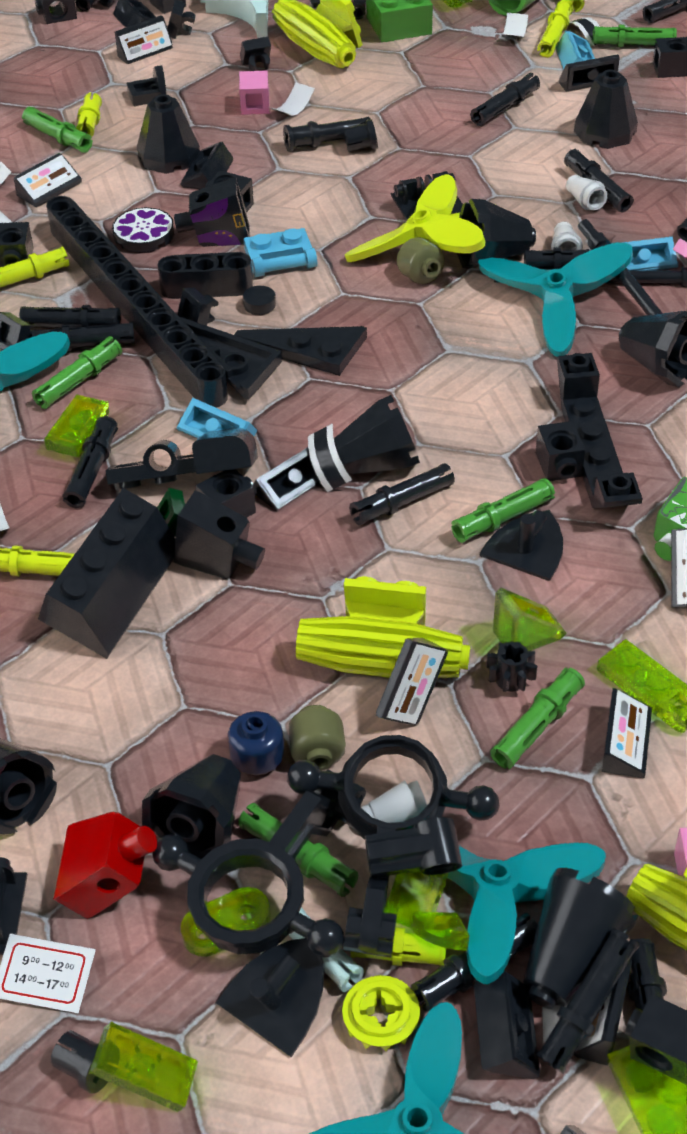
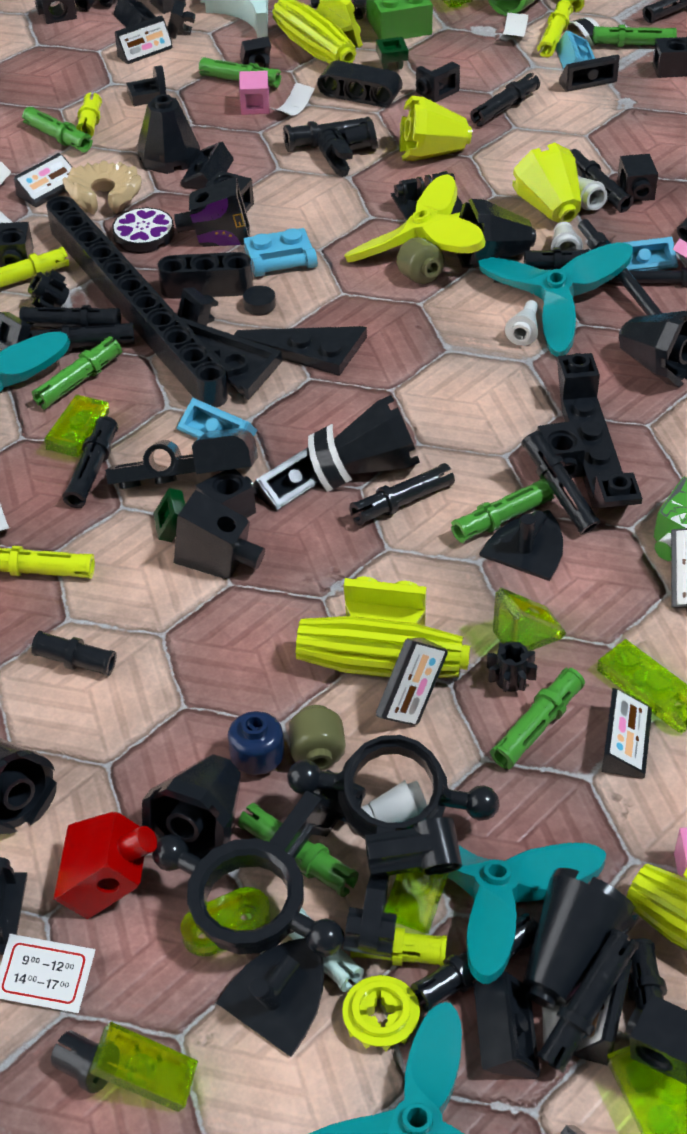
(48, 289): none -> black gear
(73, 653): none -> black pin
(111, 574): black slope -> none
(118, 178): none -> tan piece
(231, 70): none -> bright green pin
(334, 149): none -> black hinge
(360, 83): none -> black beam
(392, 50): none -> dark green tile
(431, 130): none -> neon yellow cone
(438, 83): none -> black bracket
(441, 929): clear neon green tile -> none
(523, 327): none -> white cone
(537, 447): none -> black pin
(549, 182): none -> neon yellow cone
(607, 112): black cone -> none
(638, 176): none -> black brick

